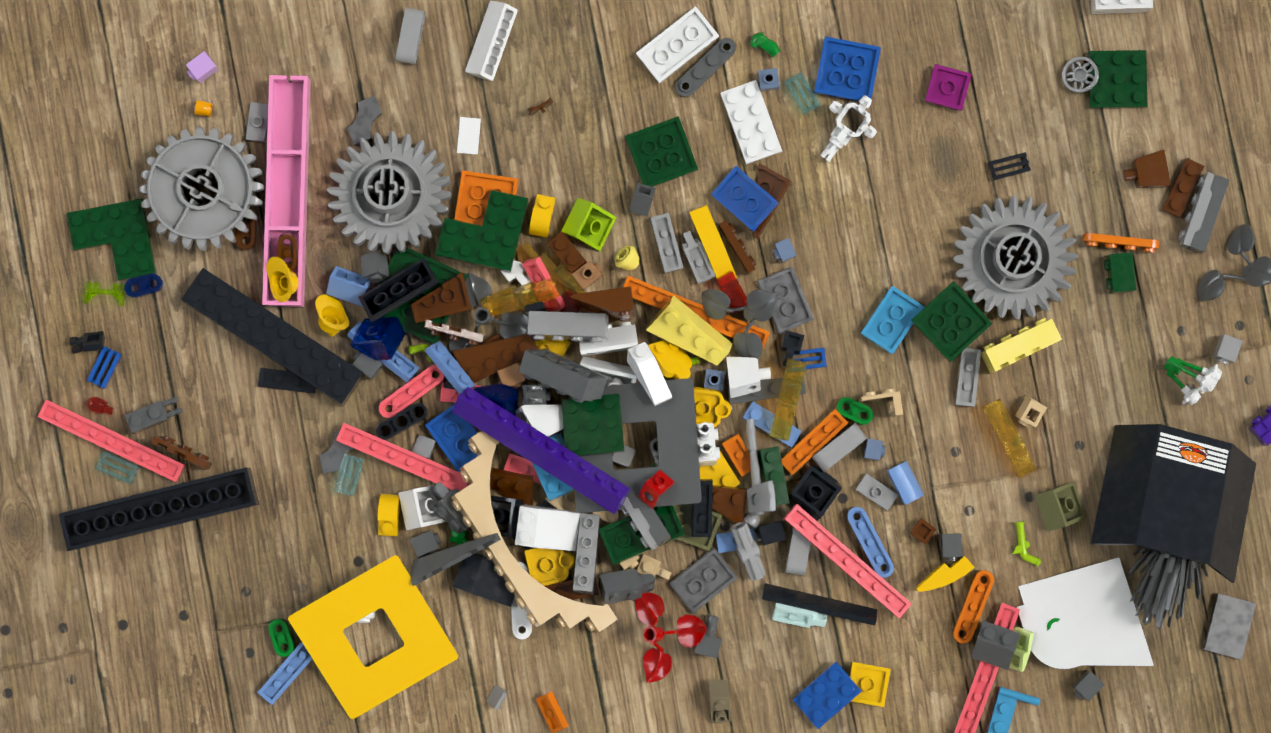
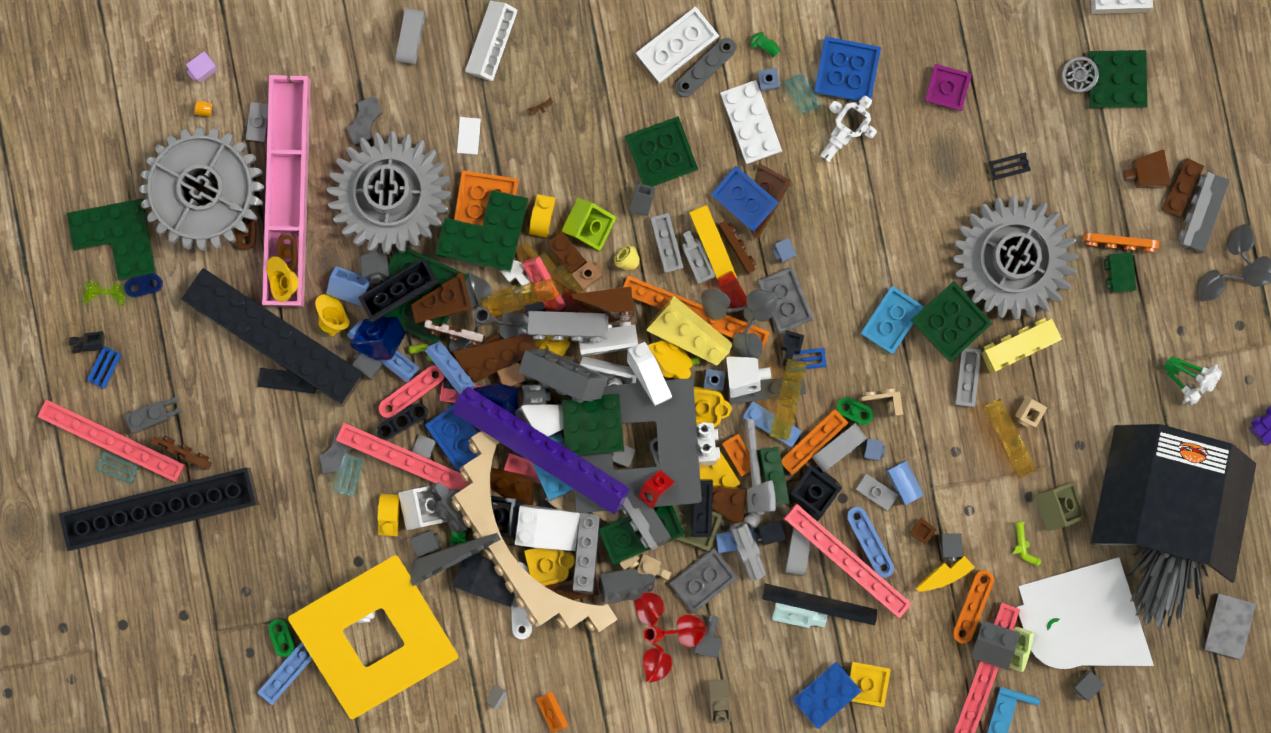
(99, 406): clear red cylinder -> none
(1227, 349): light grey brick -> none

